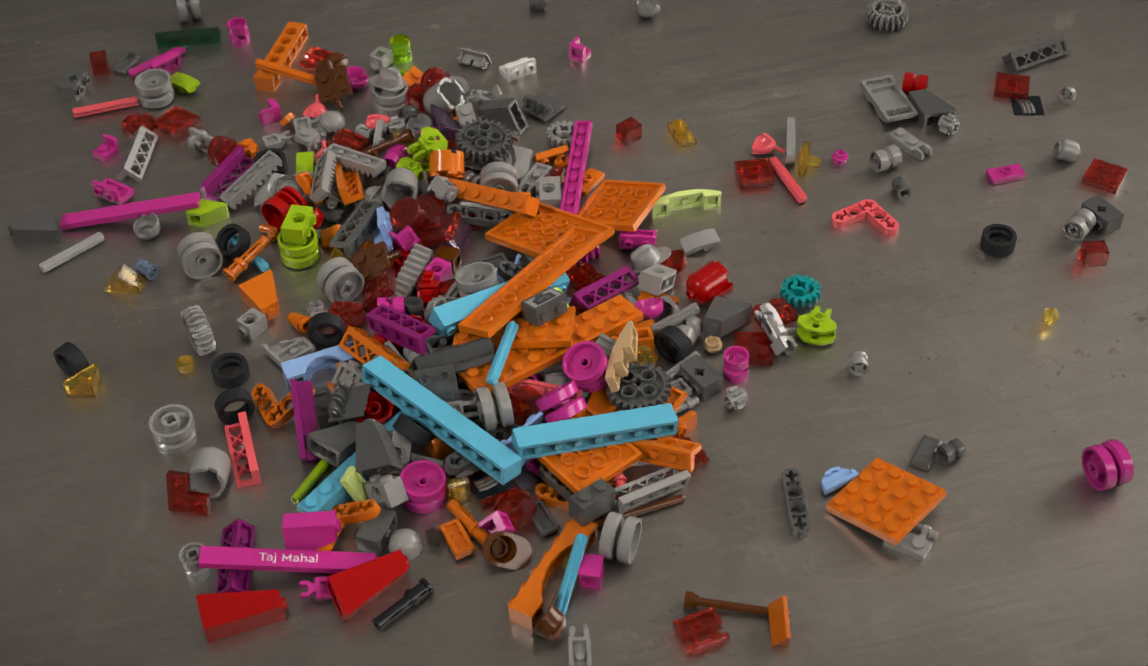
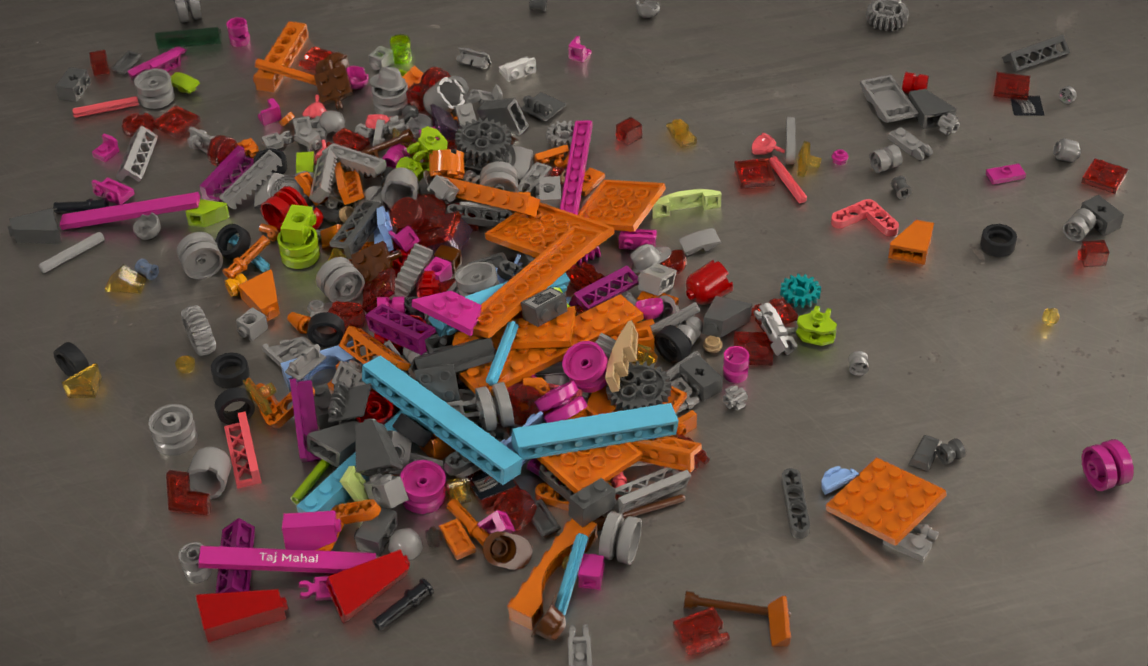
(66, 207): none -> black pin
(232, 284): none -> light orange wheel
(260, 395): none -> clear yellow tile
(304, 364): none -> light grey hinge
(345, 212): none -> tan plate
(450, 309): none -> dark pink wing
(537, 383): none -> orange arm
(912, 243): none -> orange slope

